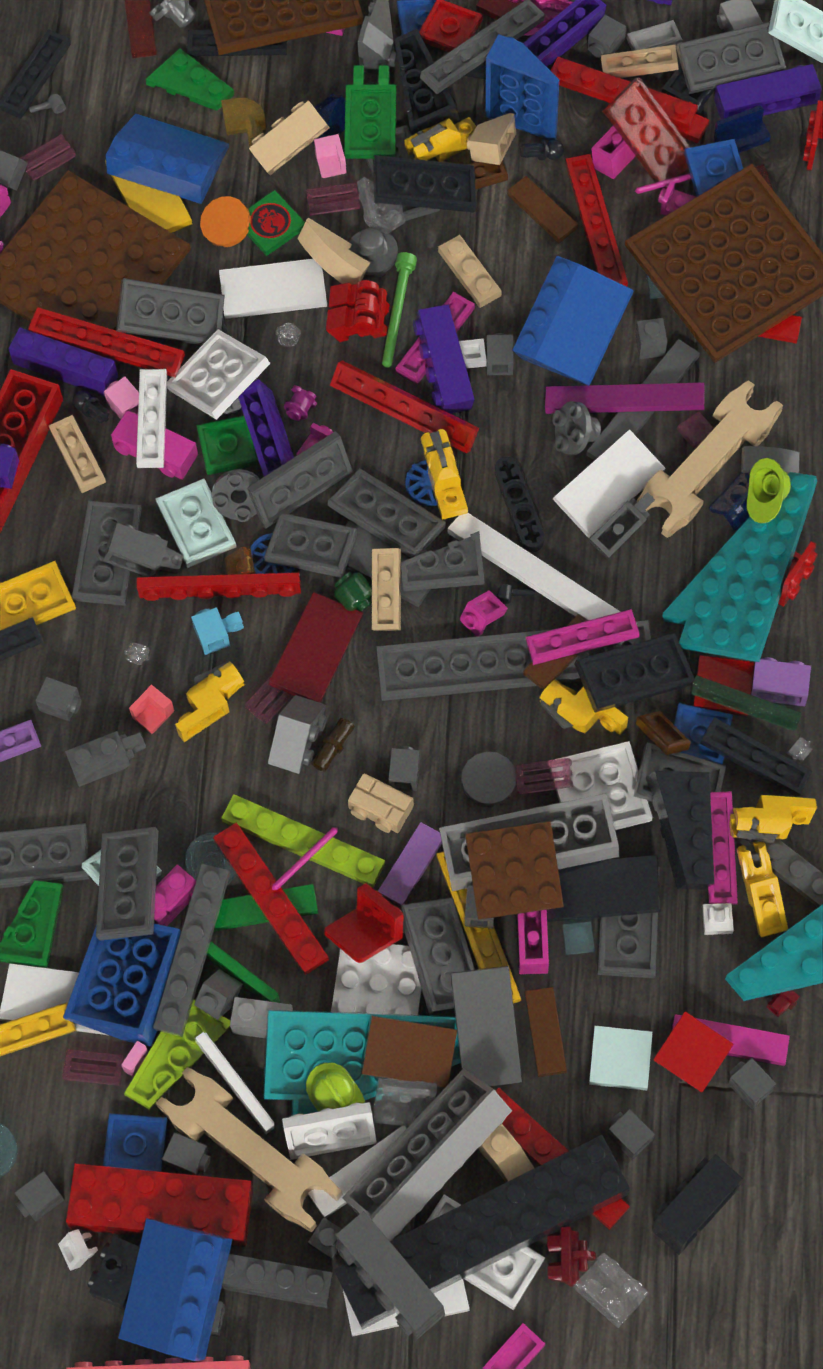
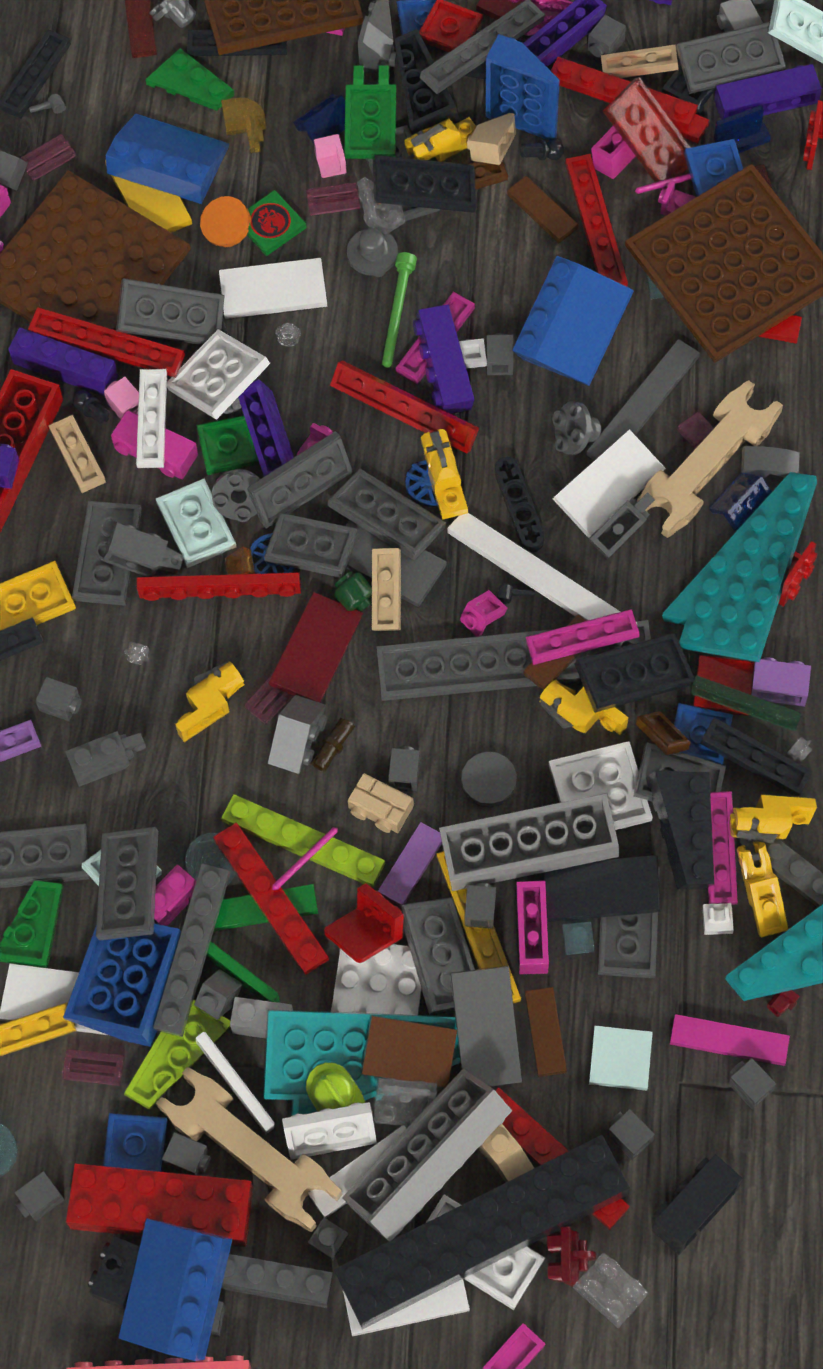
(75, 1249): white tile -> none
(134, 1059): bright pink tile -> none
(151, 709): coral panel -> none
(213, 630): medium azure brick -> none
(288, 137): tan brick -> none
(300, 403): magenta brick -> none
(332, 253): tan slope -> none
(357, 310): red hips -> none
(390, 1274): dark grey brick -> none
(447, 567): dark grey wing -> none
(469, 271): tan plate -> none
(514, 870): reddish brown plate -> none
(565, 774): clear pink tile -> none
(628, 397): magenta tile -> none
(651, 338): dark grey brick -> none
(655, 36): light grey tile -> none
(693, 1052): red tile -> none
(766, 490): lime piece -> none

